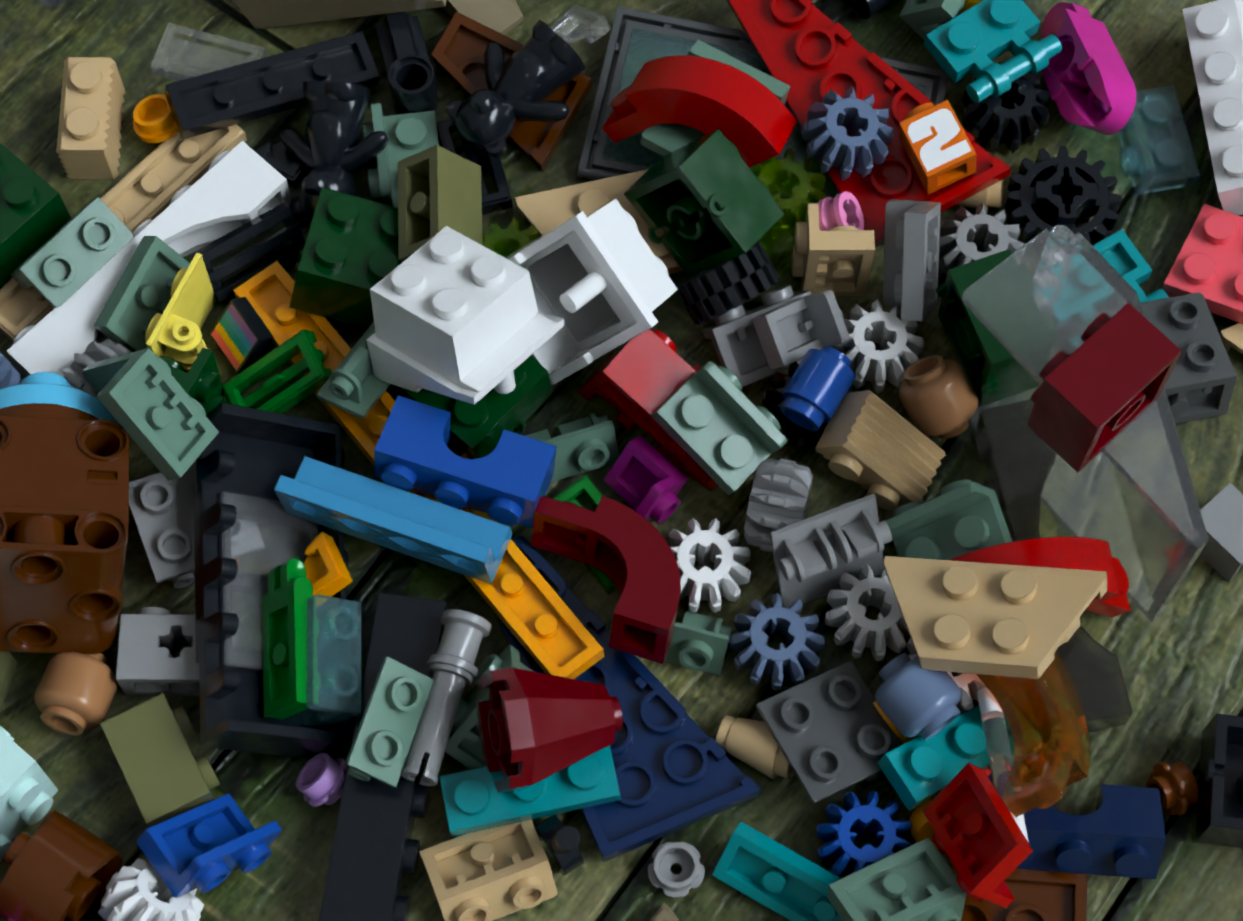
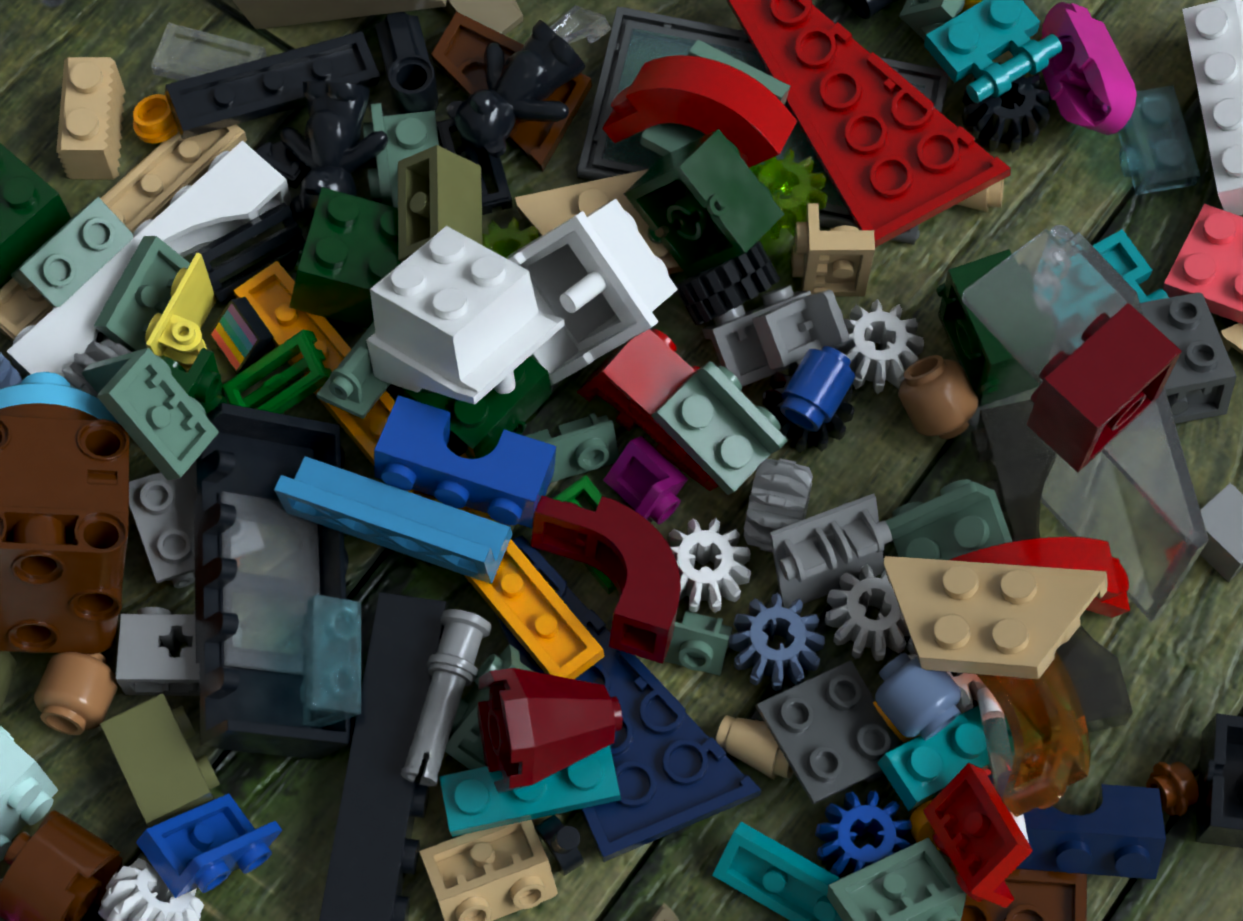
(285, 639): green hinge -> none
(322, 780): lavender plate -> none
(325, 566): light orange tile -> none
(389, 723): sand green hinge -> none
(681, 854): light grey plate -> none
(828, 135): sand blue gear -> none
(840, 211): bright pink bush -> none
(879, 450): tan brick -> none
(911, 257): light grey bracket -> none
(937, 145): brick -> none
(967, 232): light grey gear -> none
(1080, 188): black gear -> none

